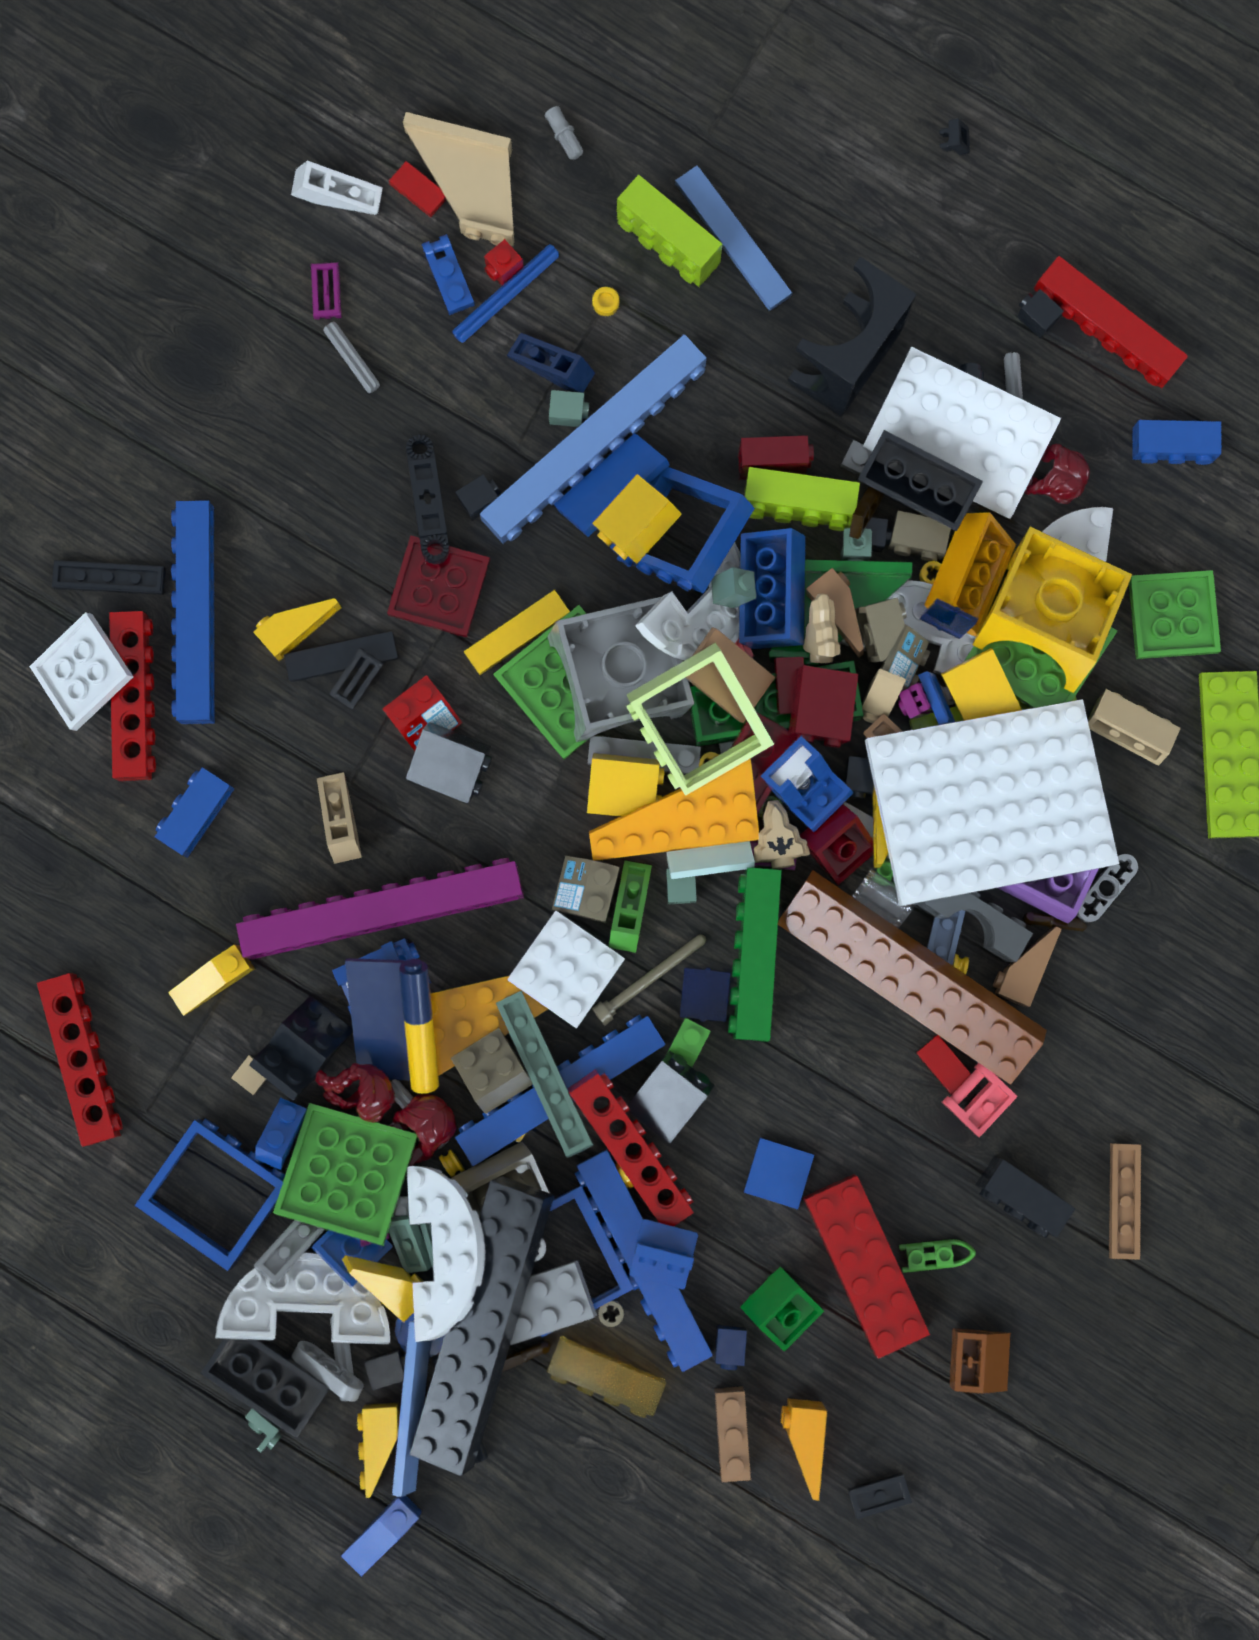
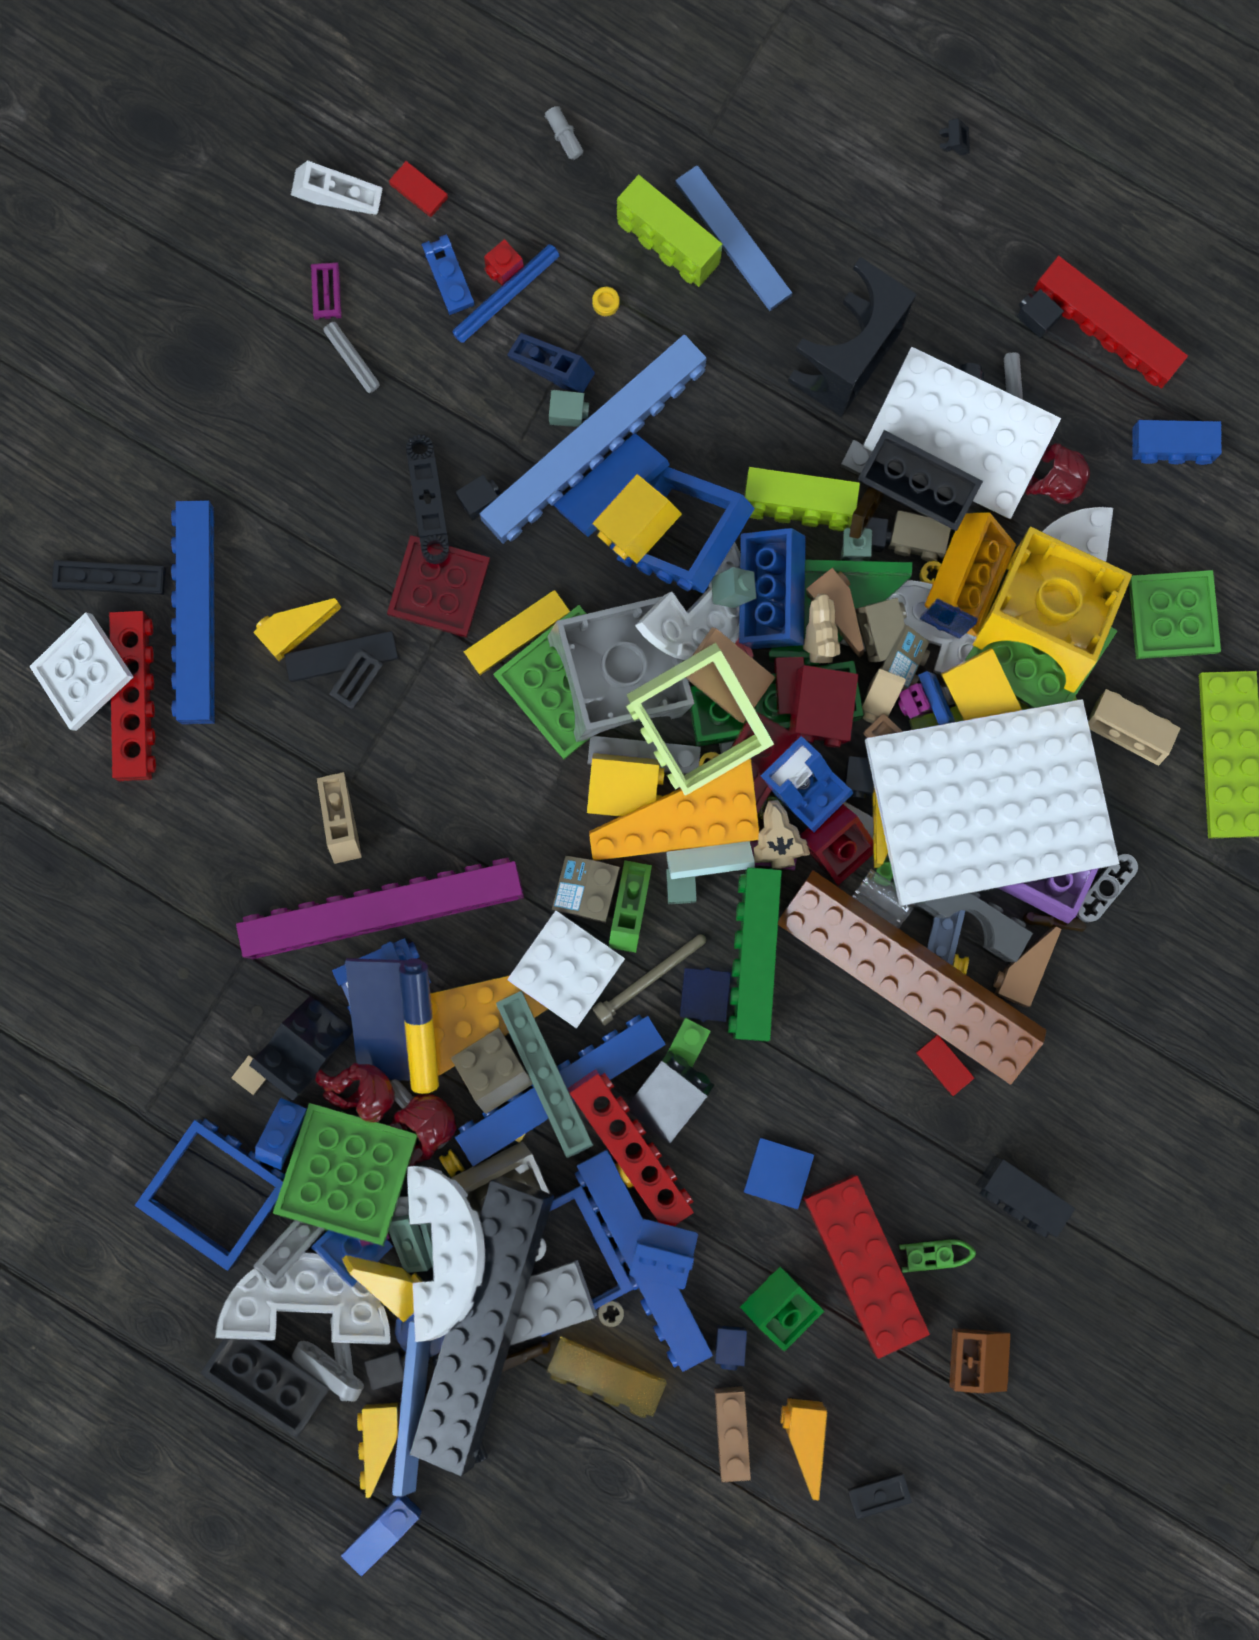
(52, 993): red brick -> none
(193, 812): blue brick -> none
(211, 979): yellow slope -> none
(263, 1425): sand green bracket -> none
(417, 708): red slope -> none
(449, 763): brick -> none
(470, 172): tan piece -> none
(781, 454): dark red brick -> none
(985, 1105): coral plate -> none
(1125, 1201): medium nougat plate -> none

